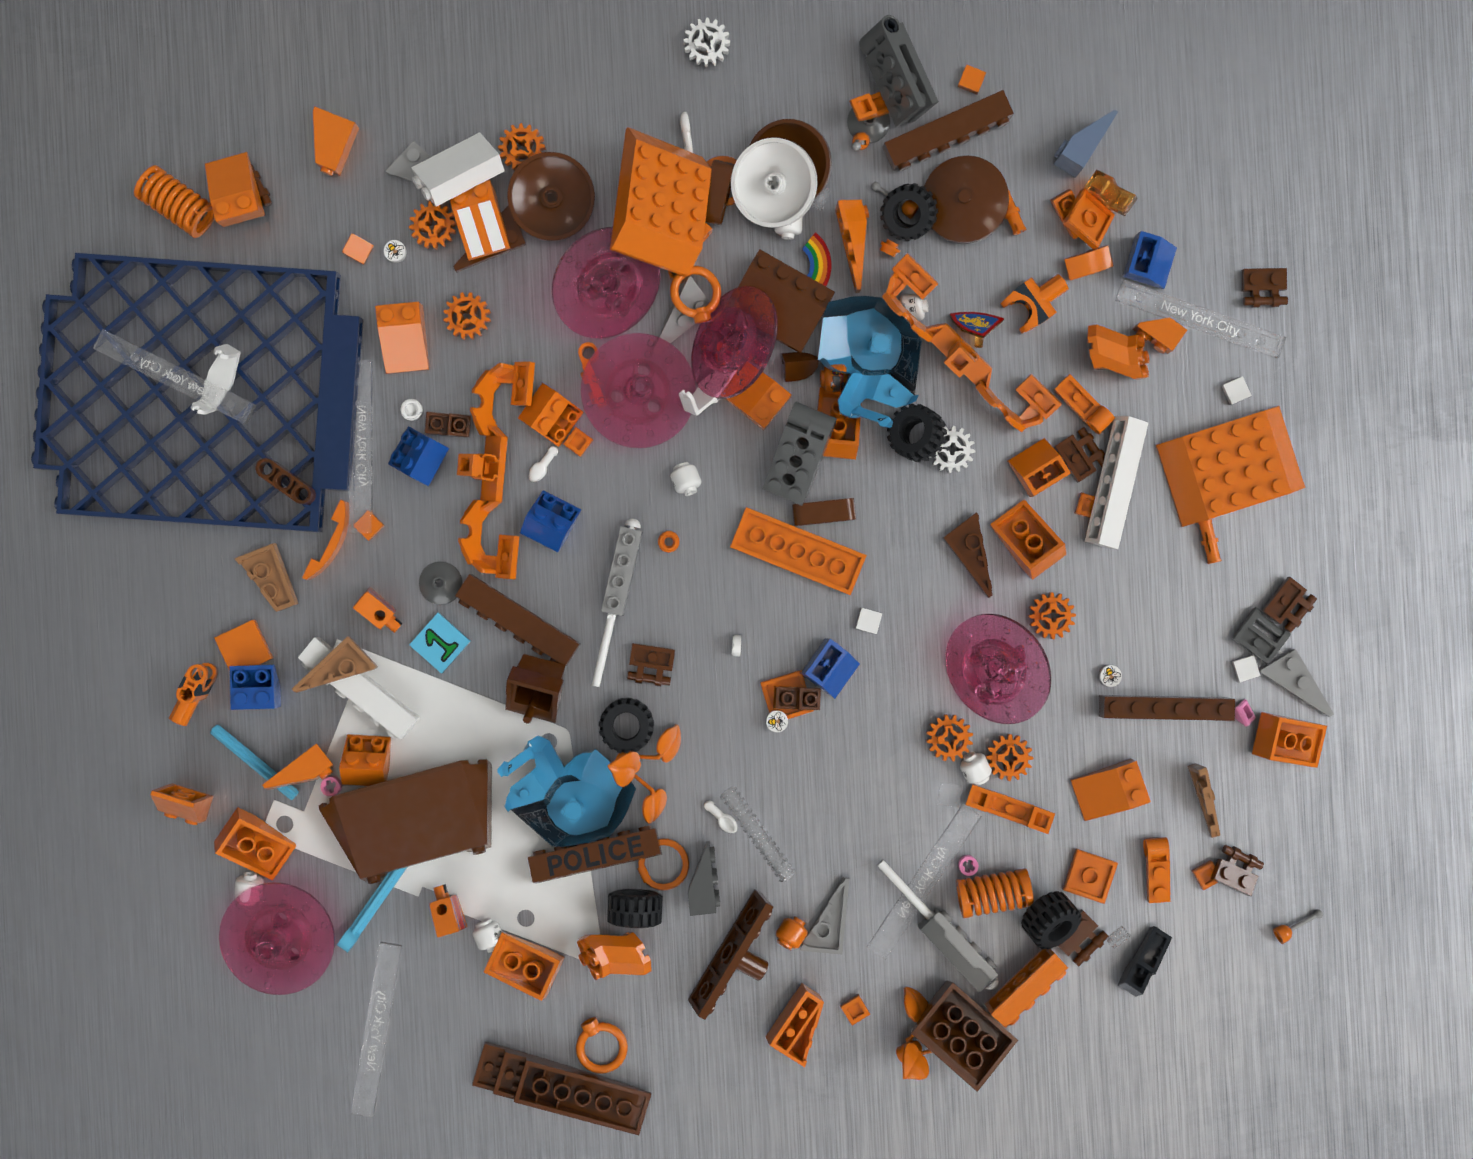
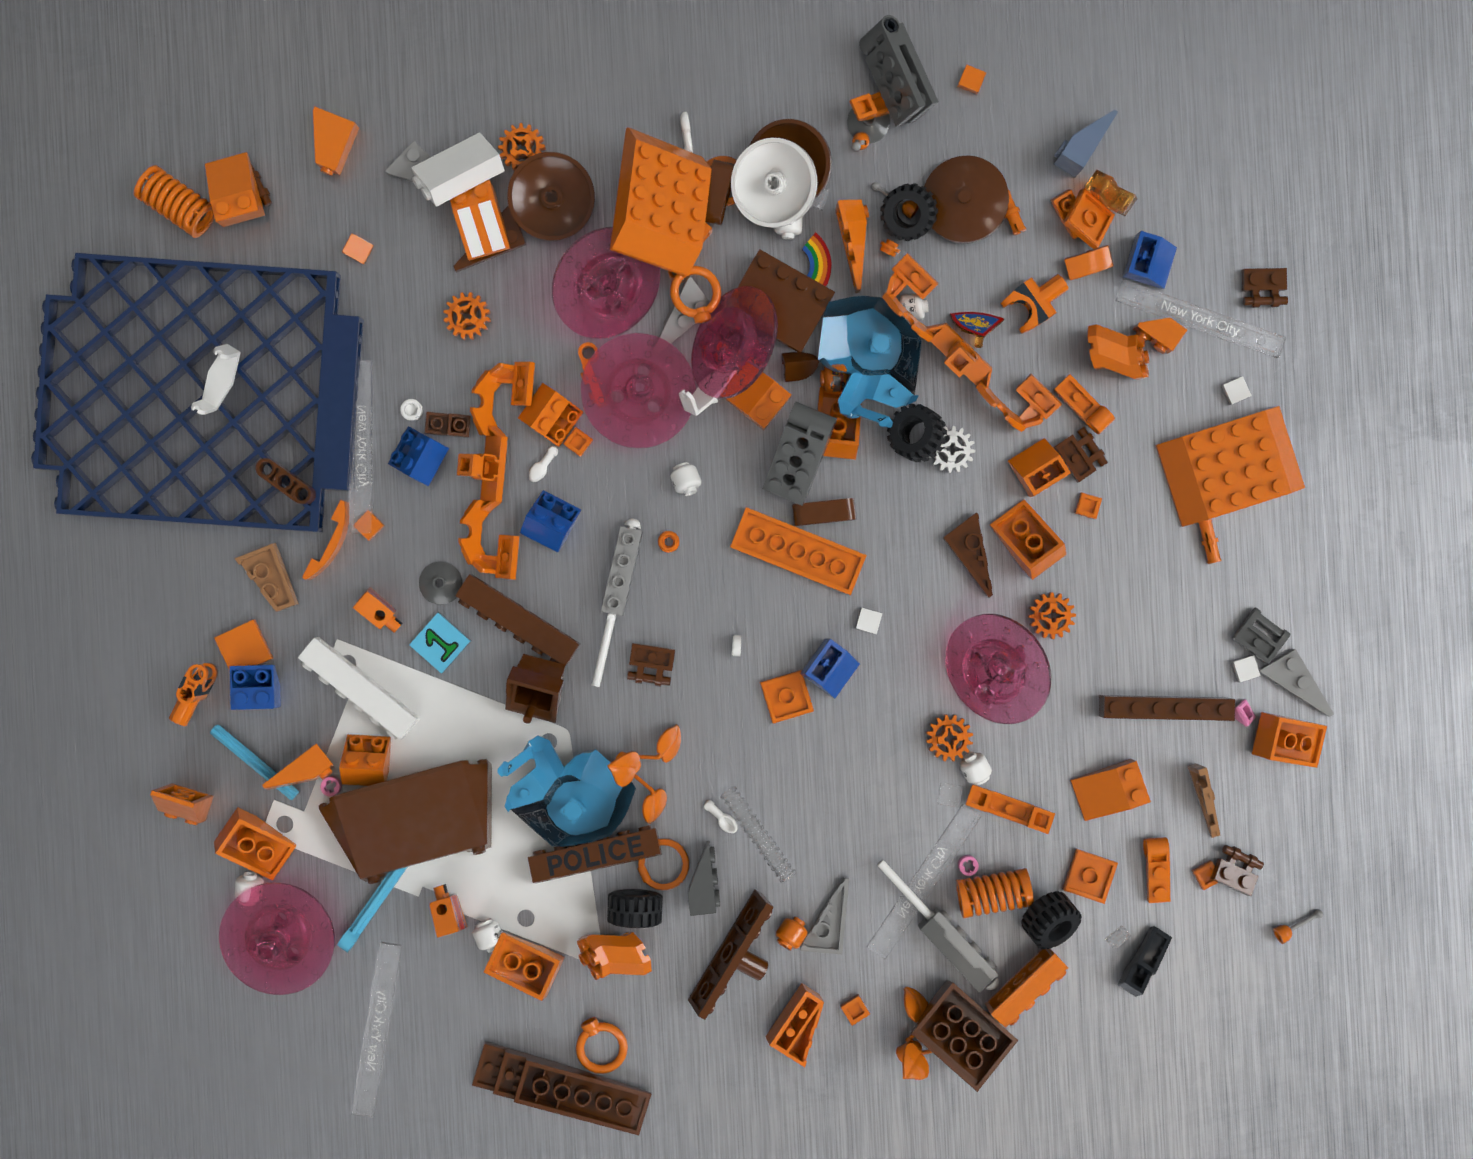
(174, 376): clear tile -> none
(340, 663): medium nougat wing -> none
(395, 251): tile -> none
(402, 337): orange slope -> none
(423, 226): orange gear -> none
(612, 739): black tyre -> none
(714, 39): white gear -> none
(777, 721): tile -> none
(797, 698): reddish brown slope -> none
(948, 130): reddish brown brick -> none
(1009, 767): orange gear -> none
(1084, 930): reddish brown plate -> none
(1110, 675): tile -> none
(1116, 482): white brick -> none
(1284, 601): reddish brown plate -> none

